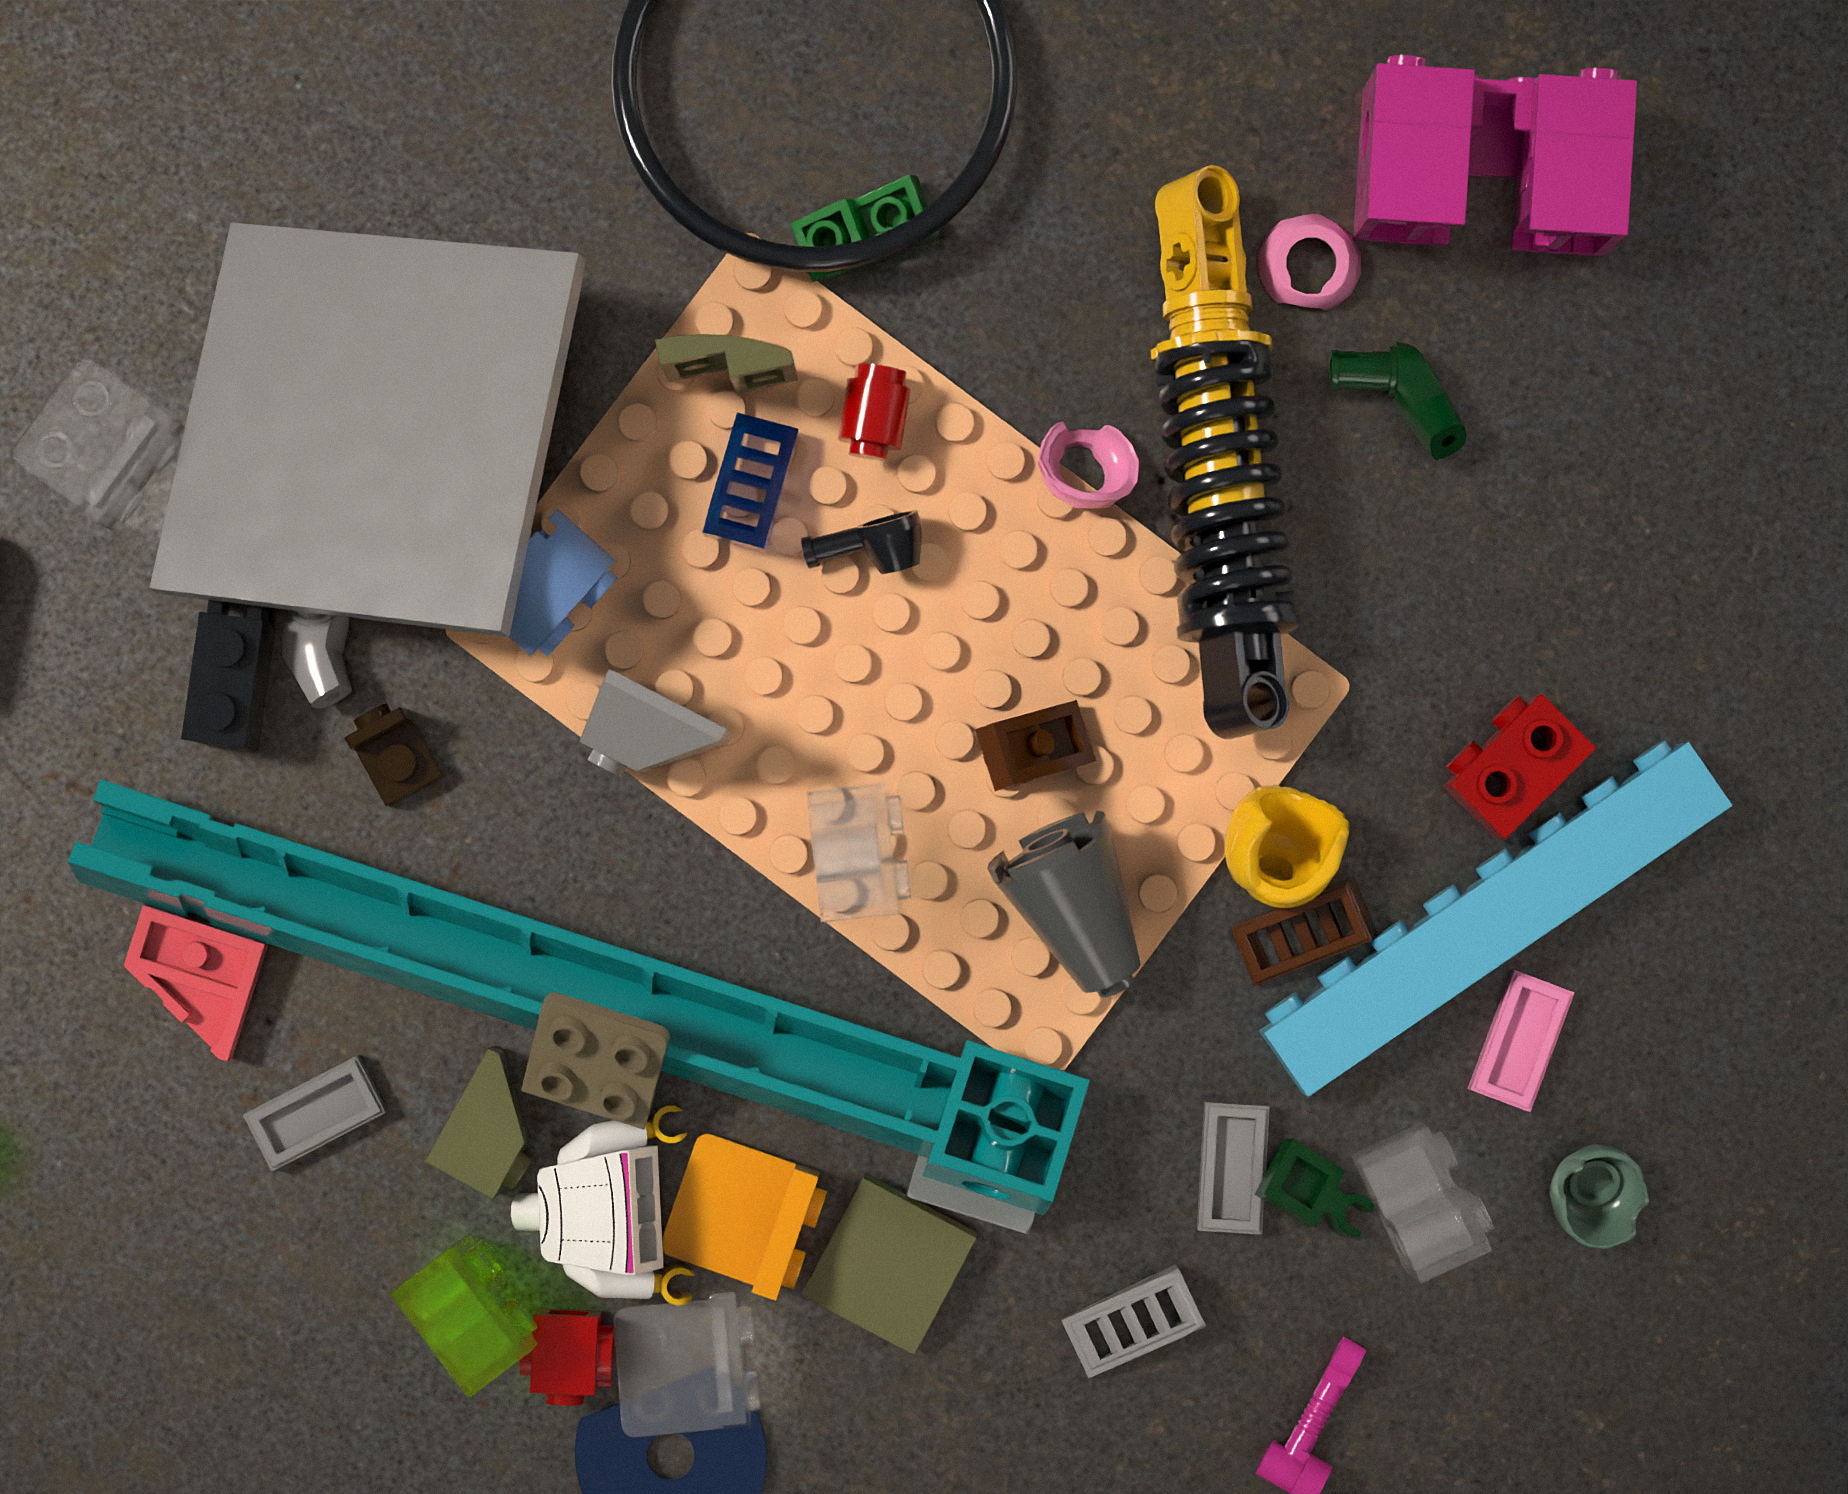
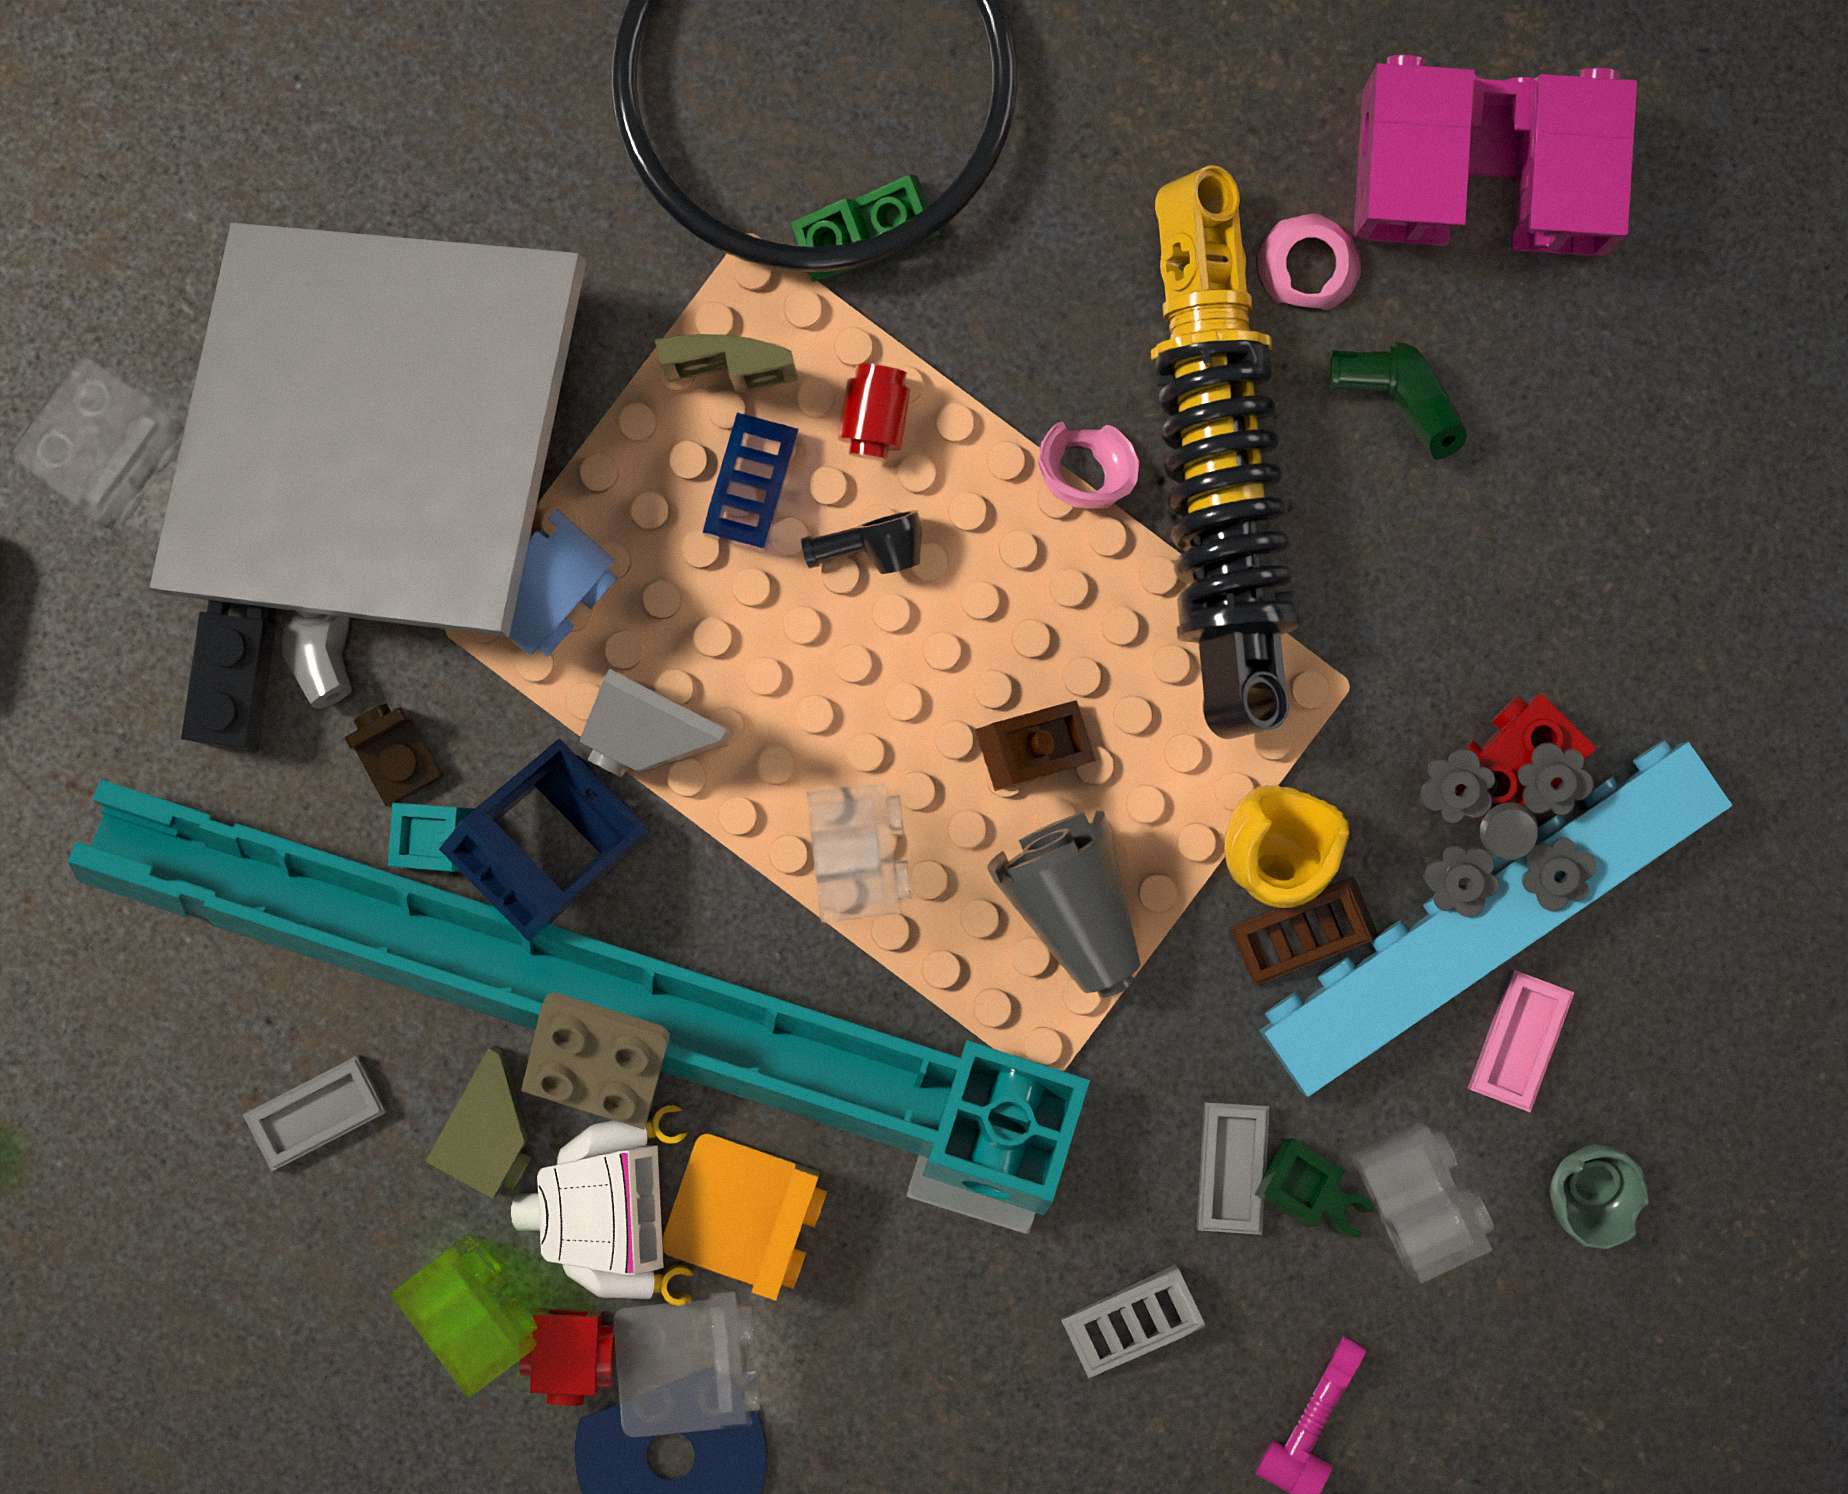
(198, 973): coral wing -> none
(419, 833): none -> teal bracket
(508, 873): none -> dark blue window
(889, 1264): olive slope -> none
(1508, 829): none -> dark grey plant

